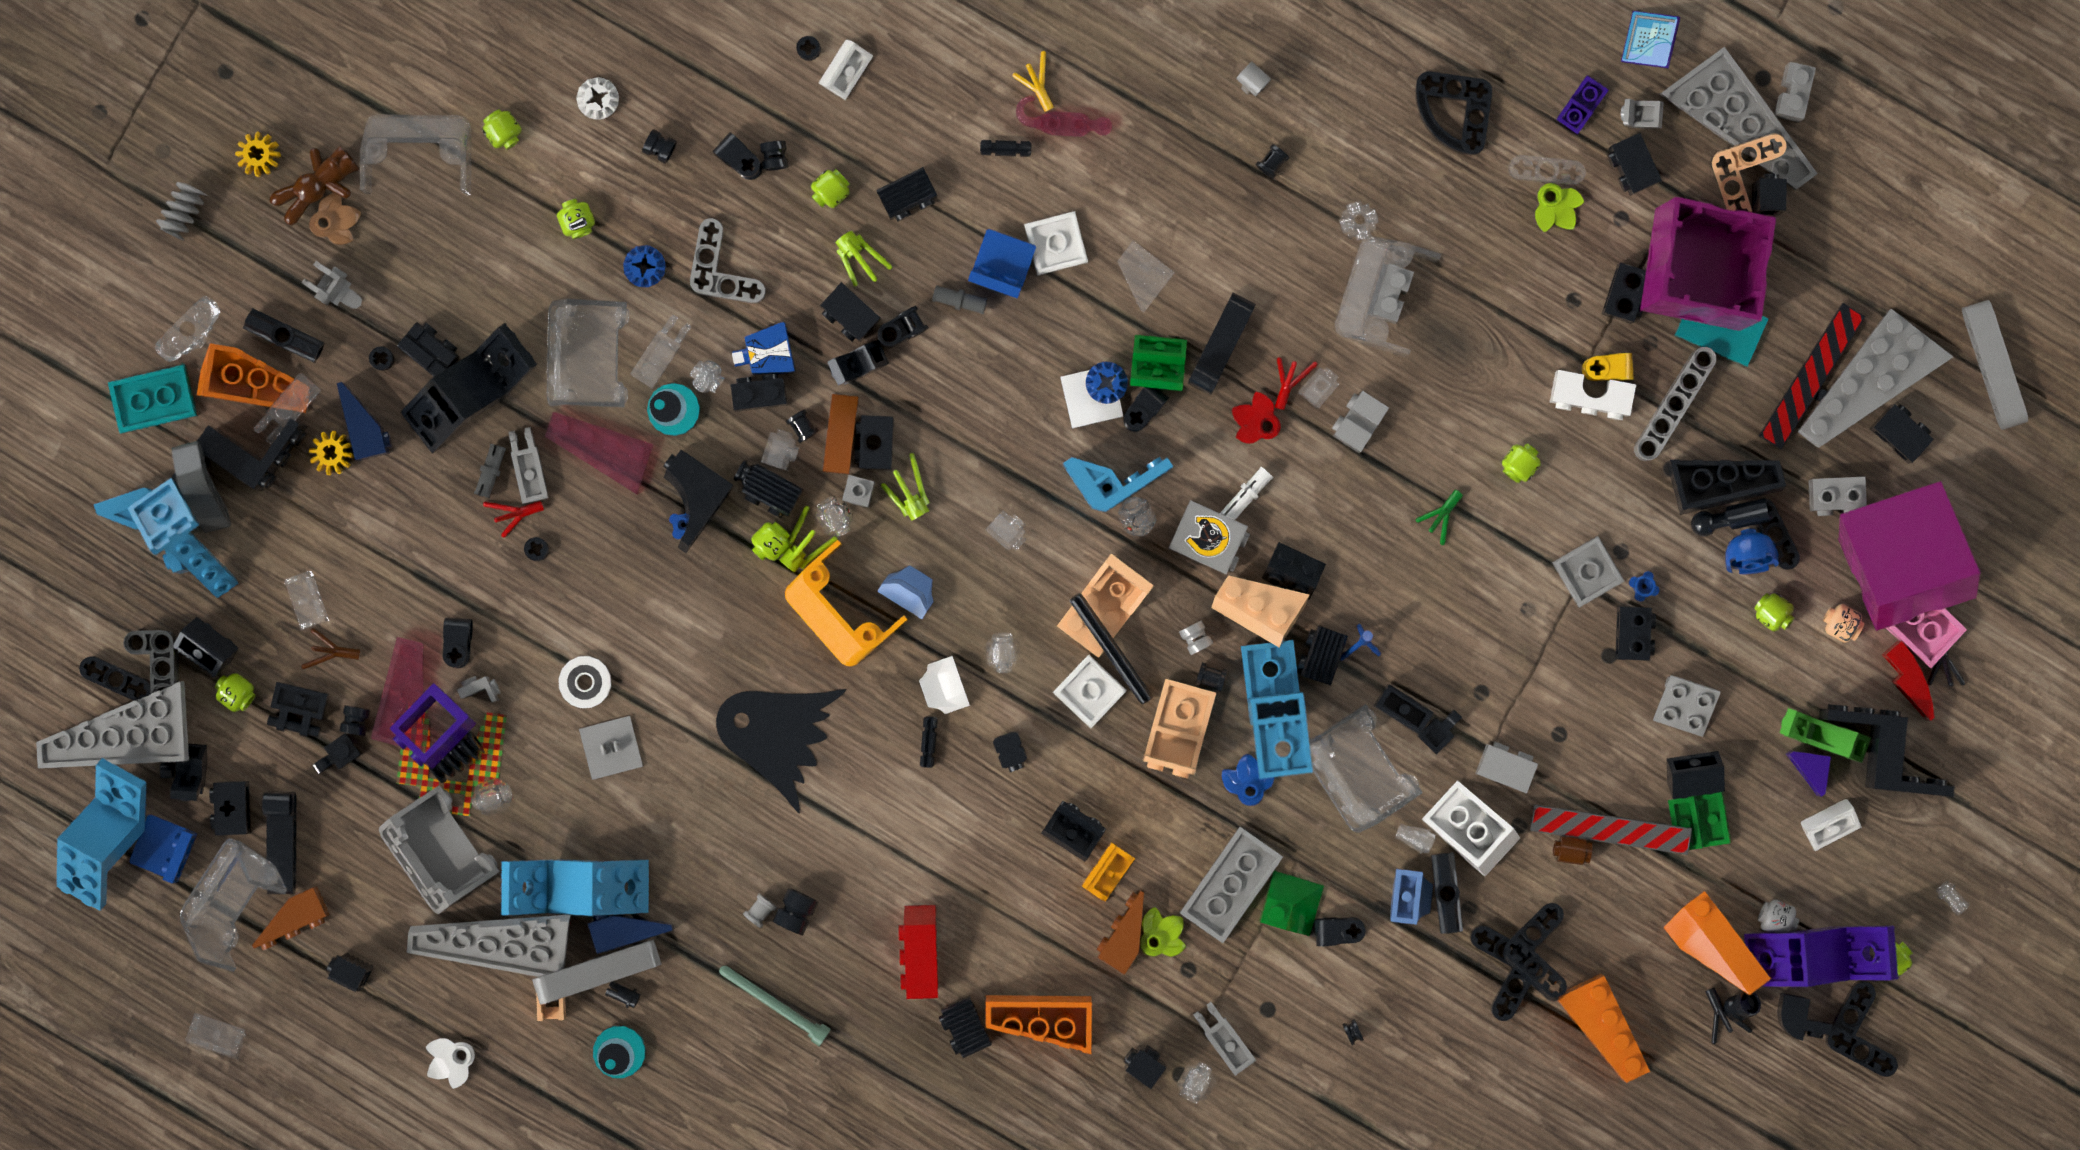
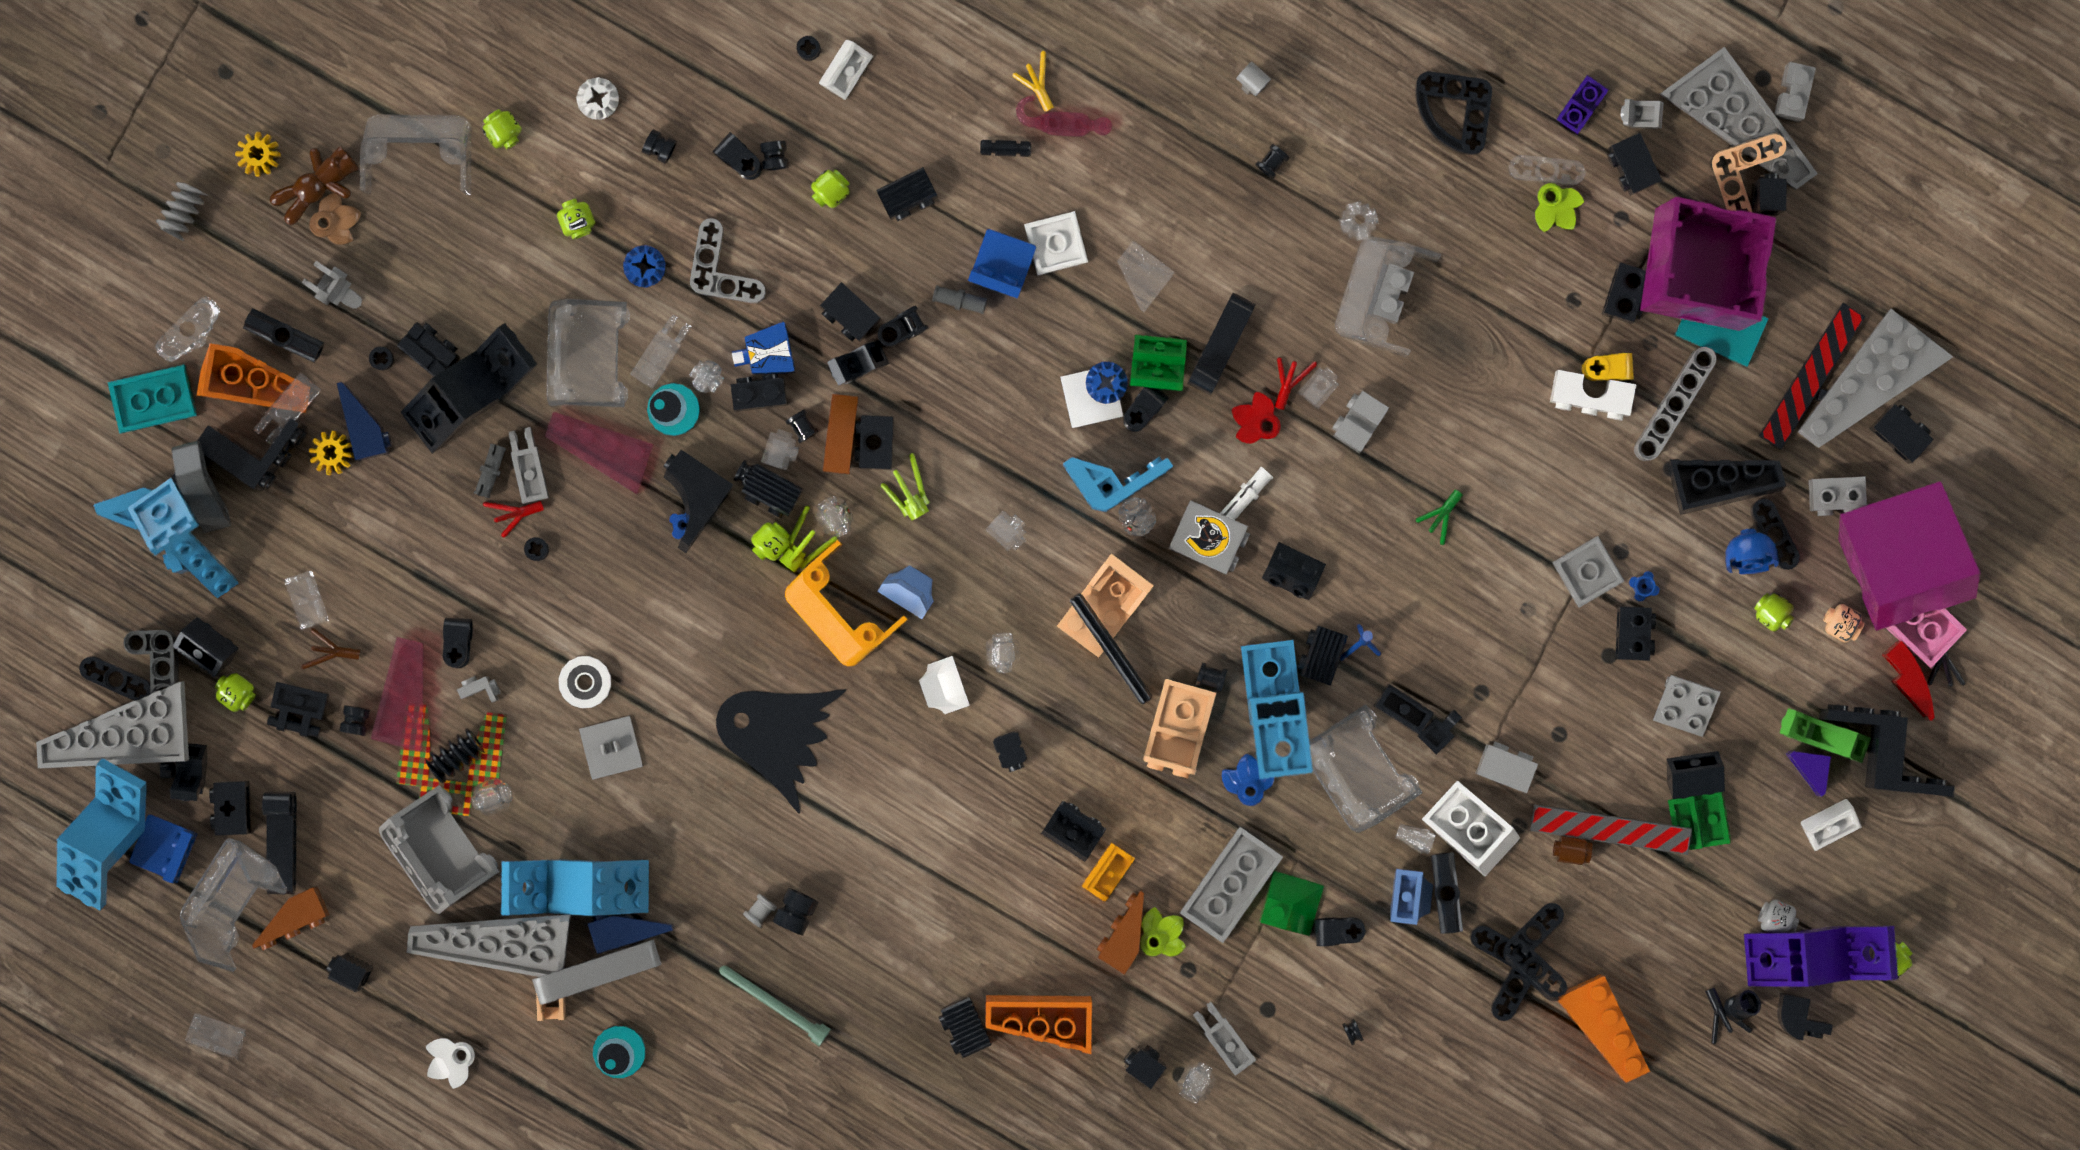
(339, 752): black plate -> none
(446, 741): dark purple window -> none
(624, 994): black pin -> none
(850, 245): lime plant -> none
(858, 491): light grey brick -> none
(919, 952): red wedge -> none
(928, 741): black axle -> none
(1089, 691): white tile -> none
(1193, 632): light grey wheel -> none
(1260, 607): light nougat wedge -> none
(1521, 463): lime head -> none
(1650, 39): piece -> none
(1710, 938): orange wedge -> none
(1735, 517): black piece -> none
(1849, 1031): black beam -> none
(1952, 897): clear pin -> none
(1995, 364): light grey beam -> none

